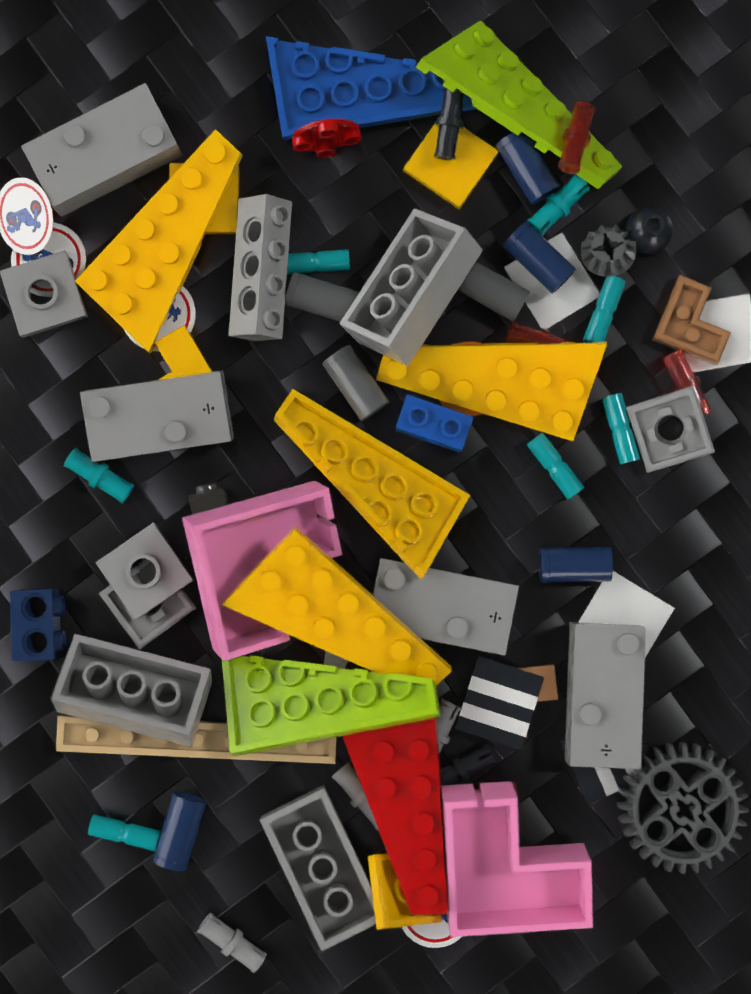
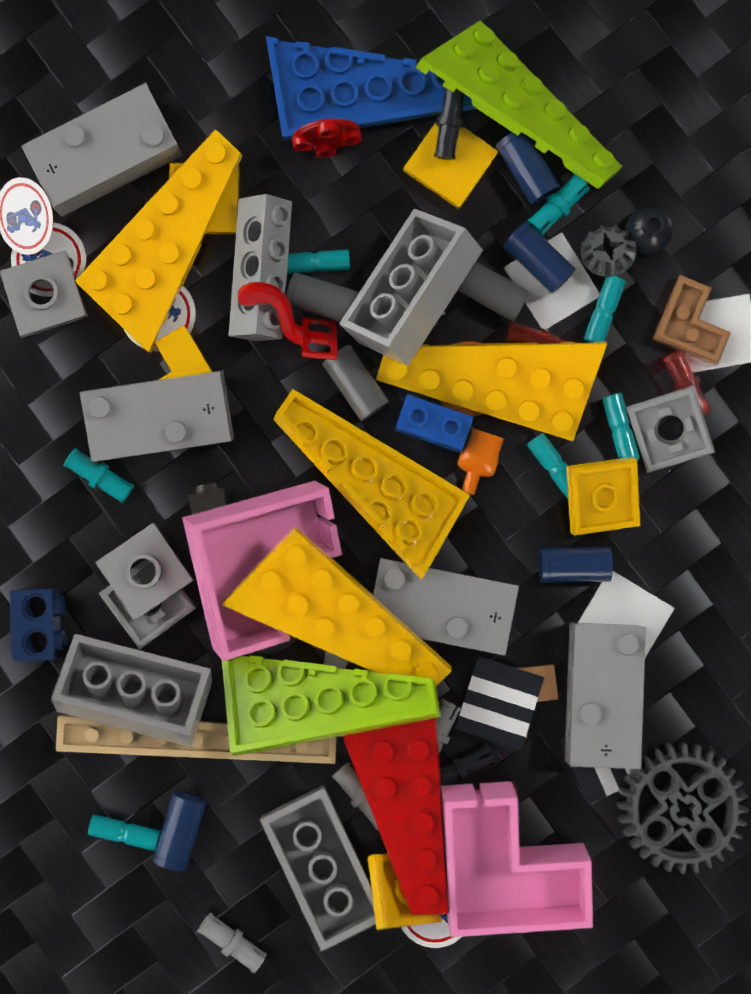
(265, 293): none -> red piece
(479, 457): none -> orange piece
(576, 137): clear red pin -> none
(603, 496): none -> yellow tile

